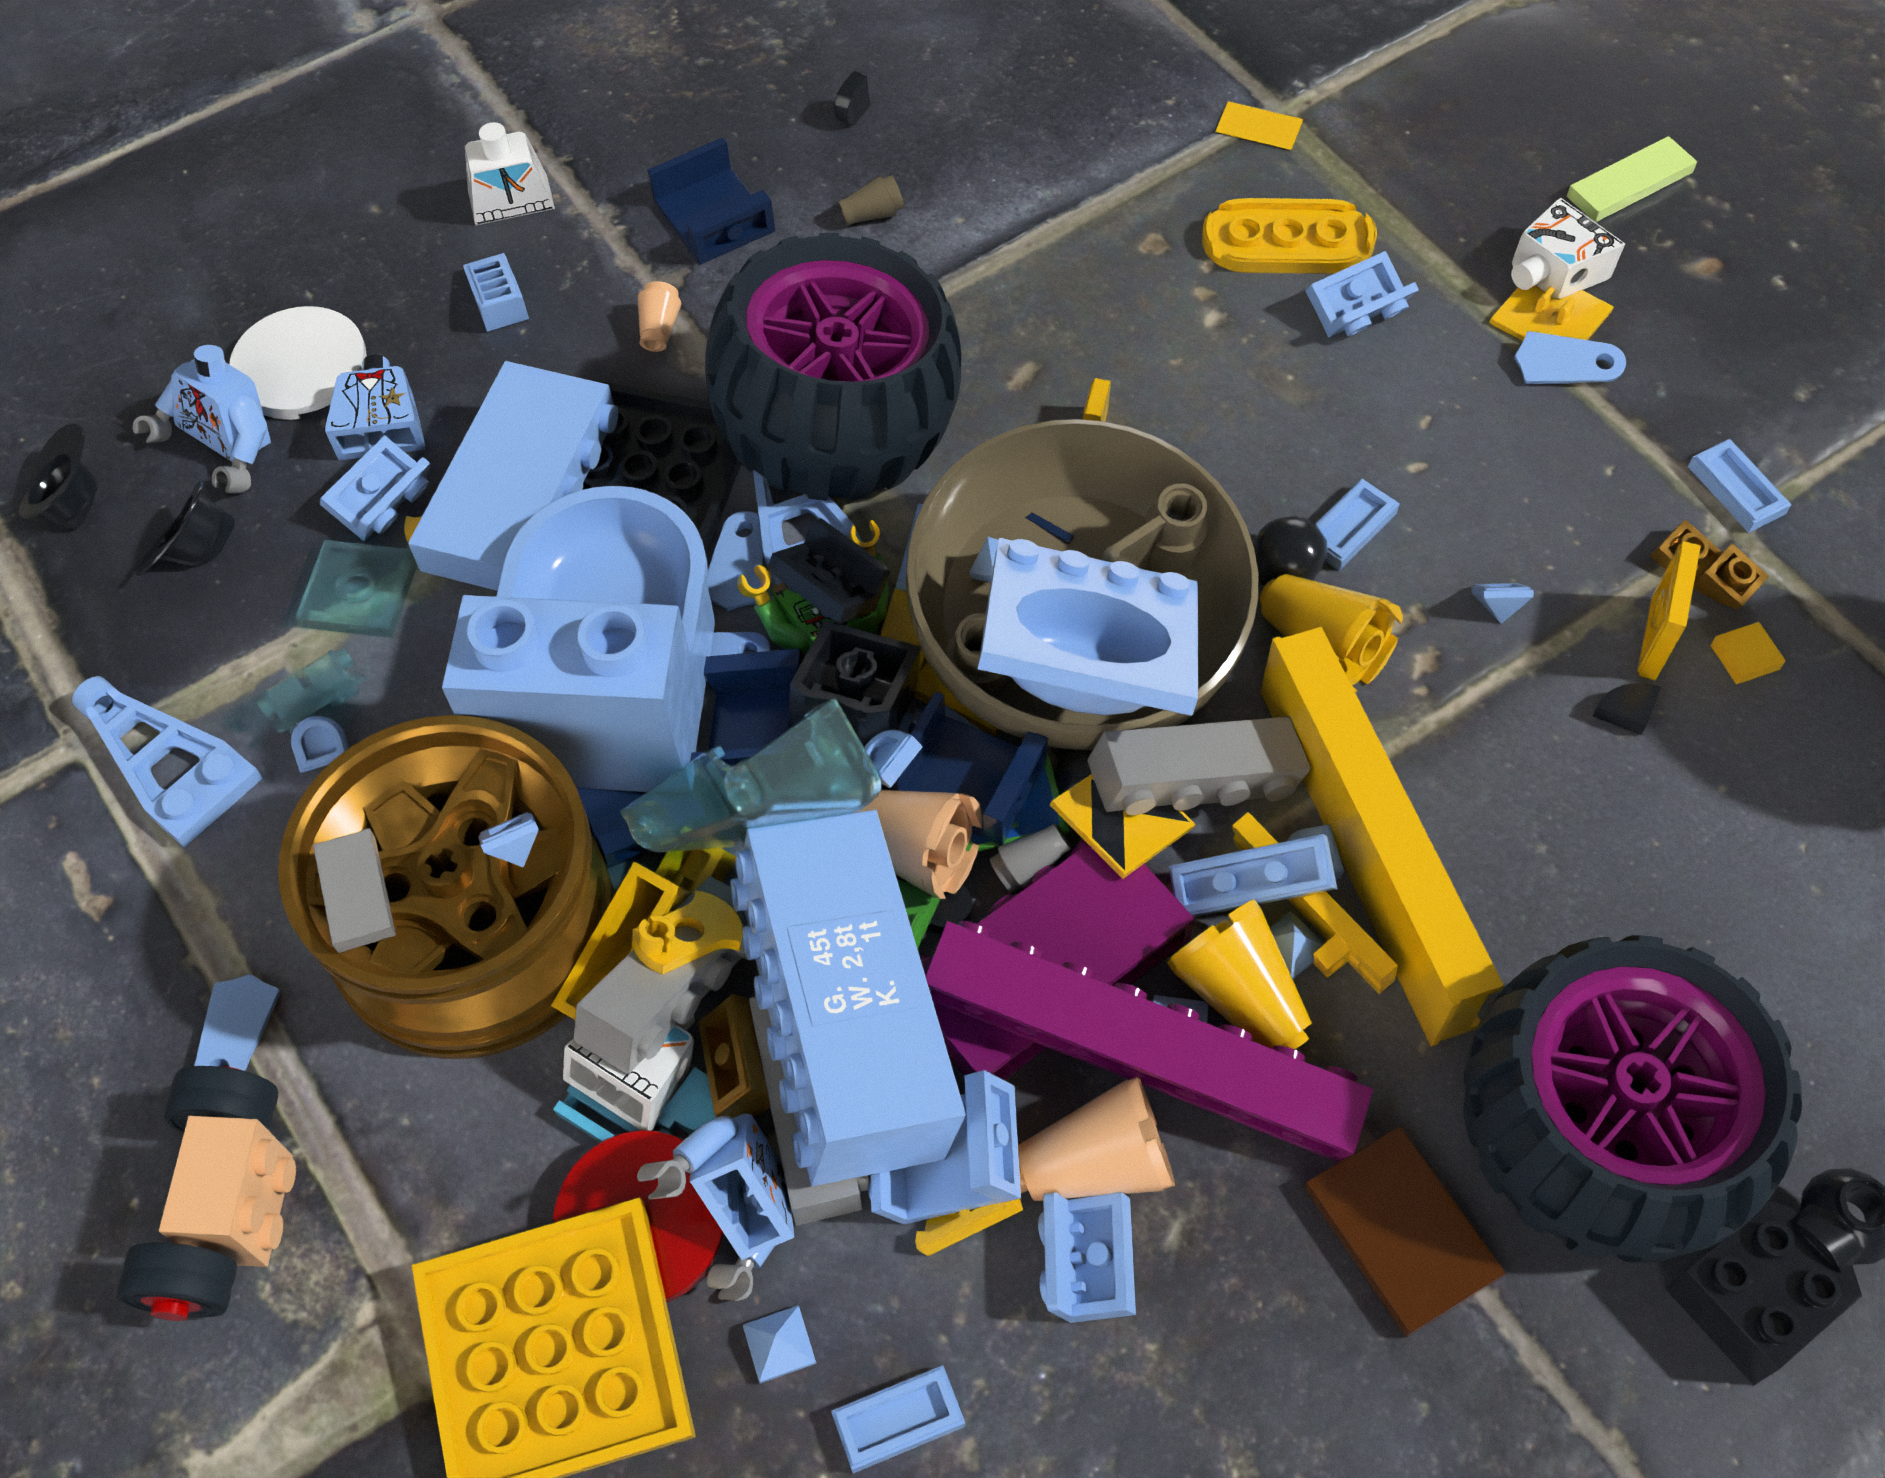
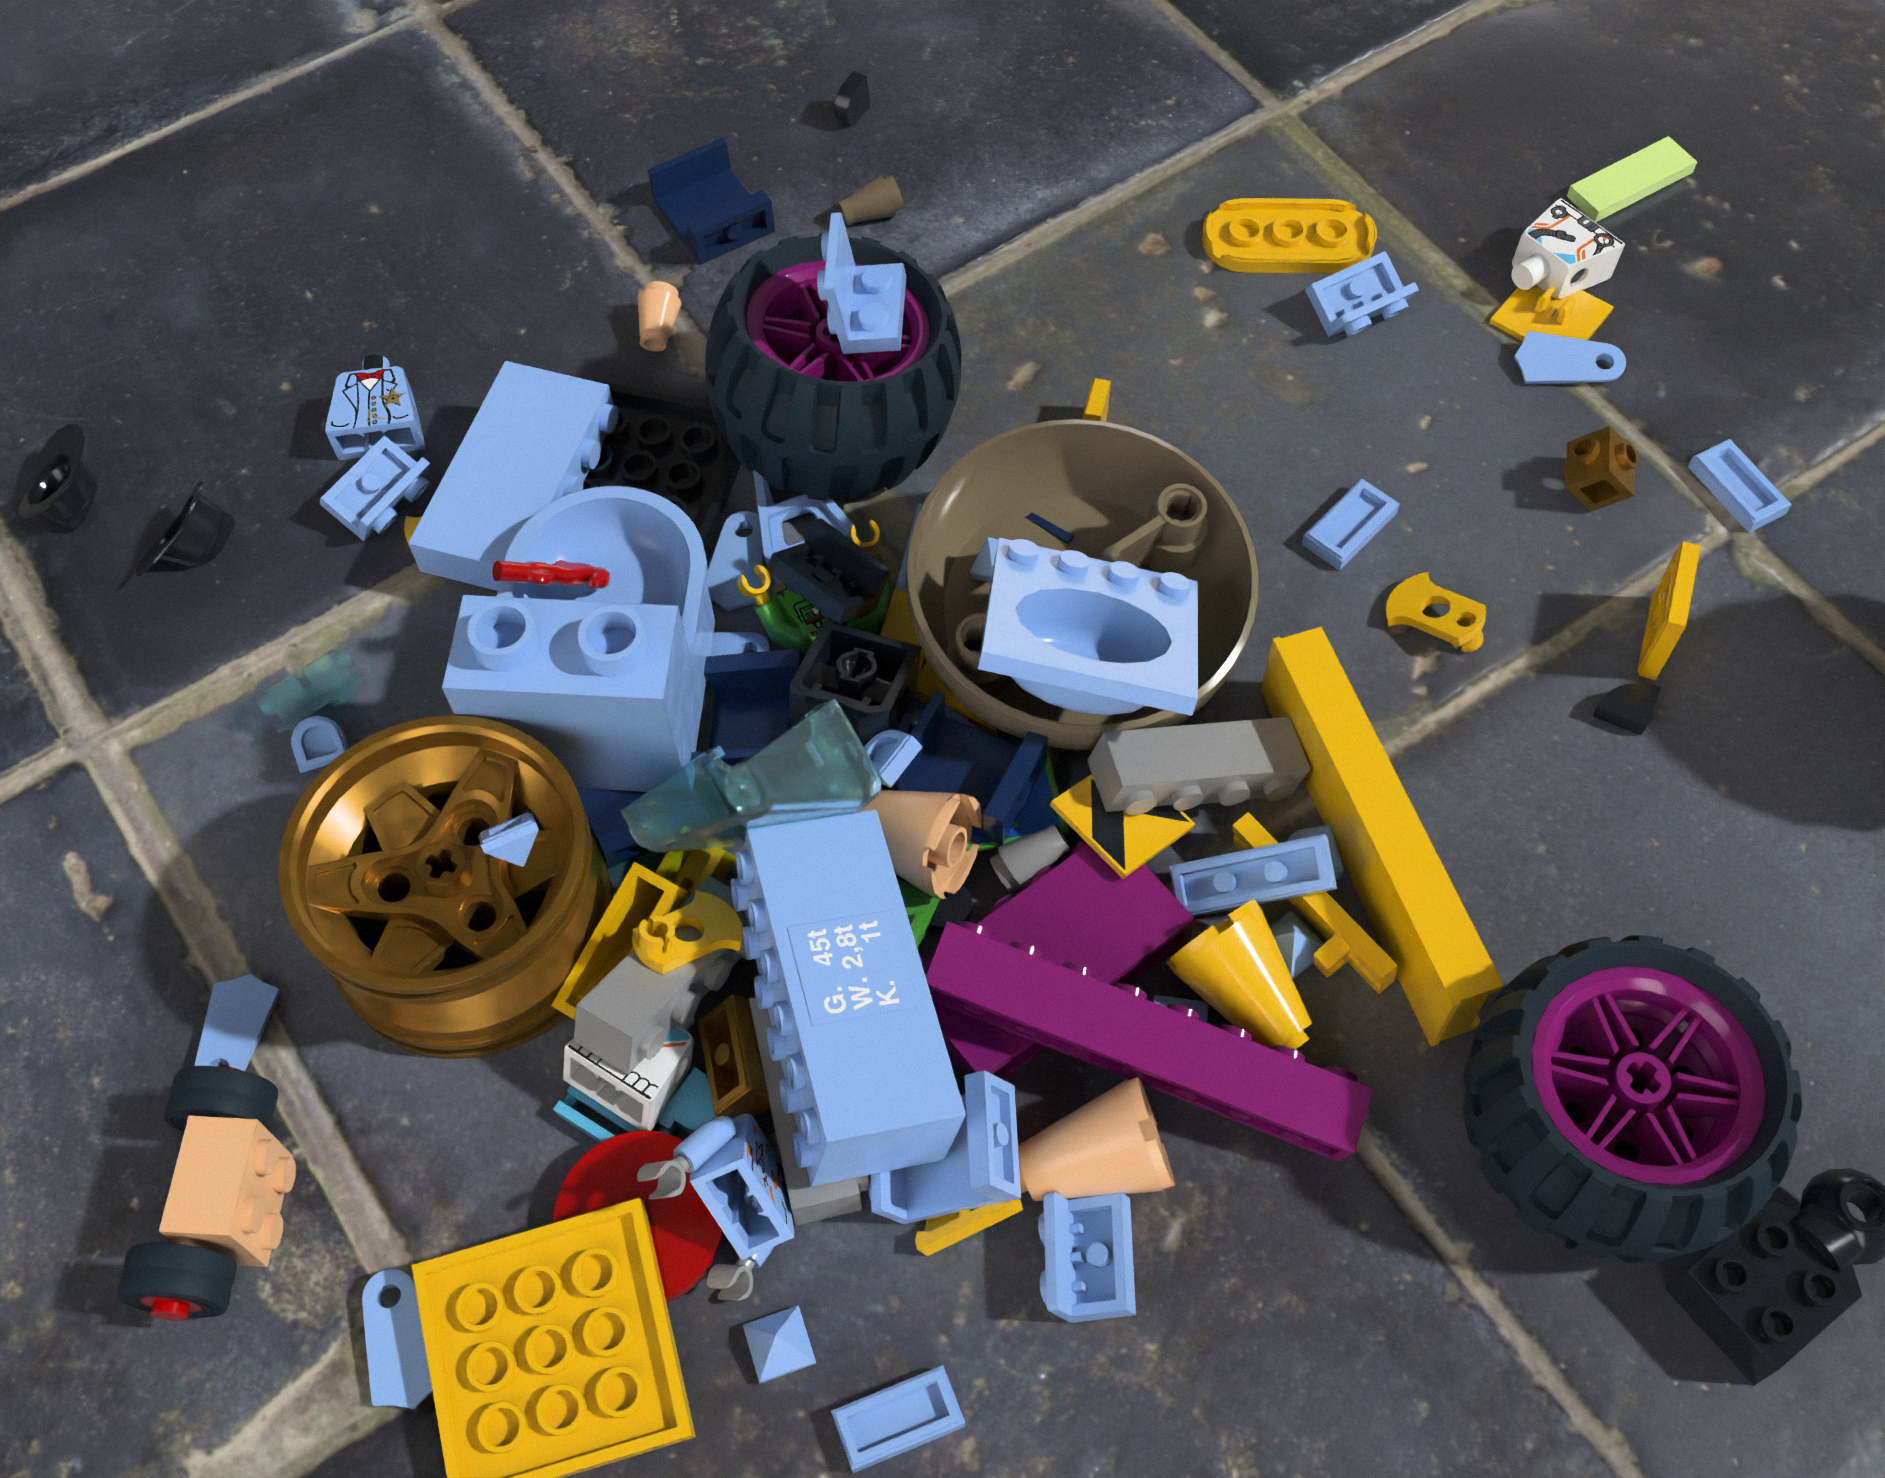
(198, 795): light blue plate -> none
(217, 409): light blue torso -> none
(297, 358): white tile -> none
(354, 890): light grey tile -> none
(357, 589): clear light blue tile -> none
(395, 1343): none -> light blue piece
(496, 292): light blue slope -> none
(505, 176): white torso -> none
(558, 573): none -> red animal
(862, 300): none -> light blue bracket
(1259, 125): yellow sticker -> none
(1290, 547): black hair -> none
(1353, 621): yellow cone -> none
(1404, 1231): reddish brown tile -> none
(1418, 592): none -> yellow piece
(1502, 598): light blue slope -> none
(1600, 468): none -> pearl gold brick
(1720, 575): pearl gold slope -> none
(1747, 653): yellow tile -> none

